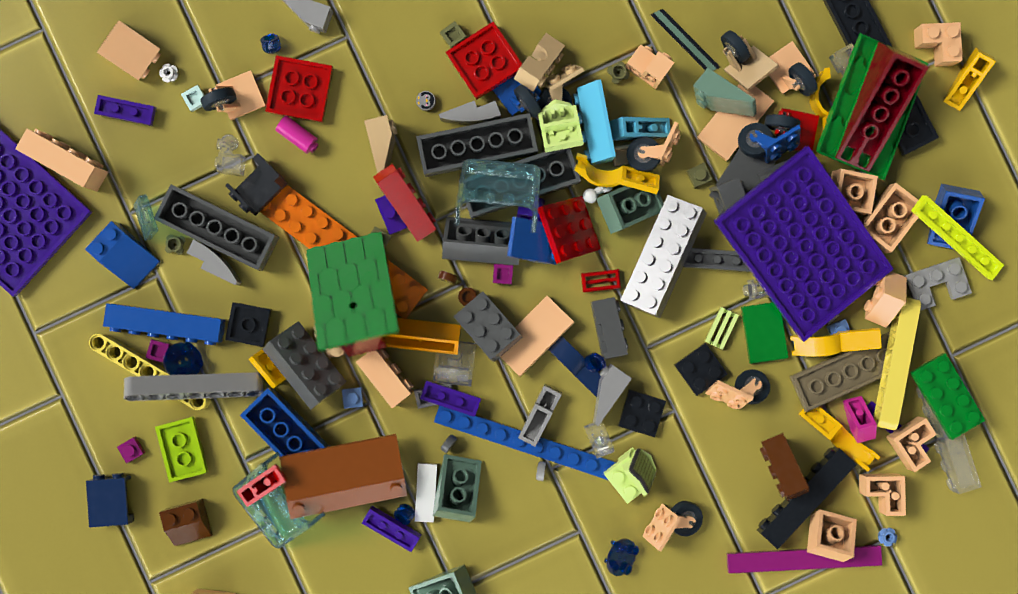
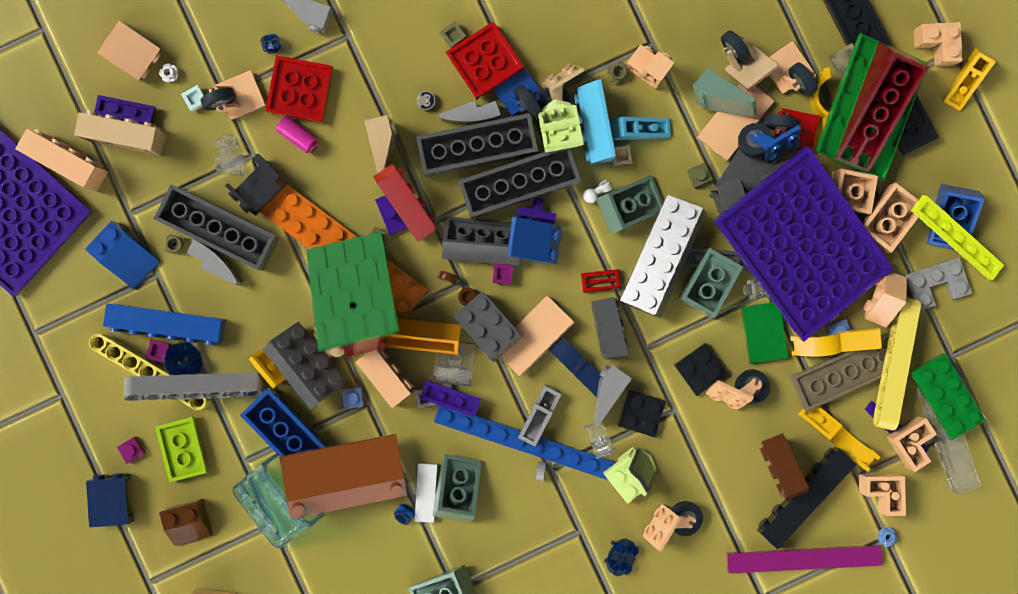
(120, 133): none -> tan brick
(145, 217): clear light blue tile -> none
(248, 324): black plate -> none
(262, 485): slope -> none
(391, 528): dark purple plate -> none
(449, 443): dark grey tile -> none
(499, 184): clear light blue windscreen -> none
(533, 71): tan arch -> none
(569, 229): red plate -> none
(594, 362): clear blue tile -> none
(624, 176): yellow piece -> none
(646, 154): plate -> none
(685, 40): sticker -> none
(710, 283): none -> sand green slope
(734, 318): yellowish green tile -> none
(832, 535): light nougat brick -> none
(860, 419): dark pink slope -> none

